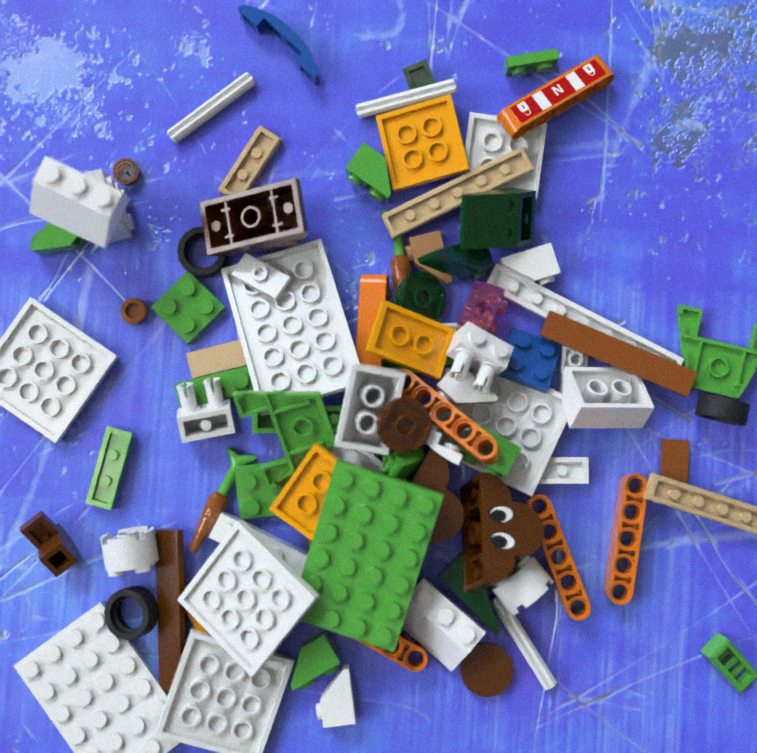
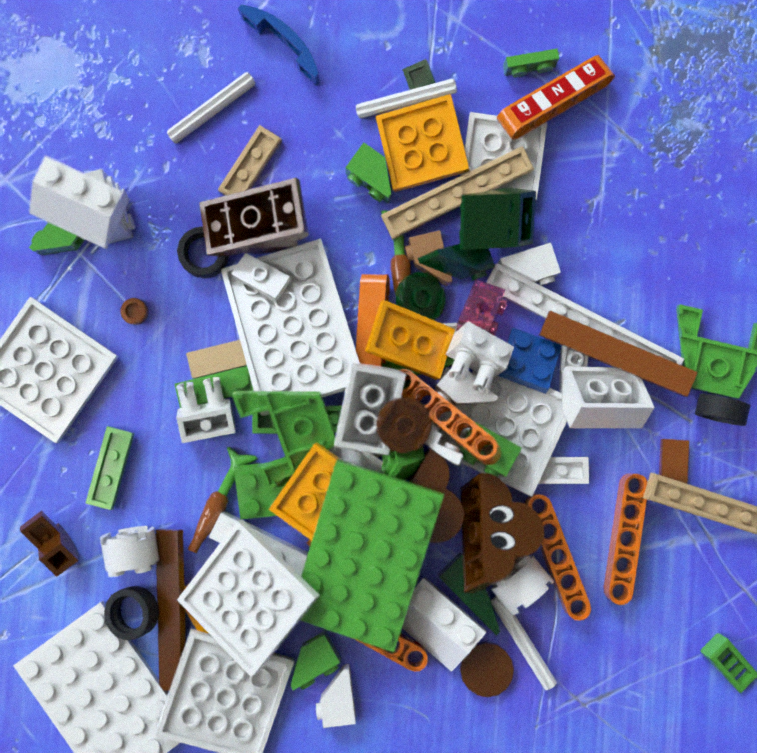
(126, 171): tile -> none
(188, 307): bright green plate -> none

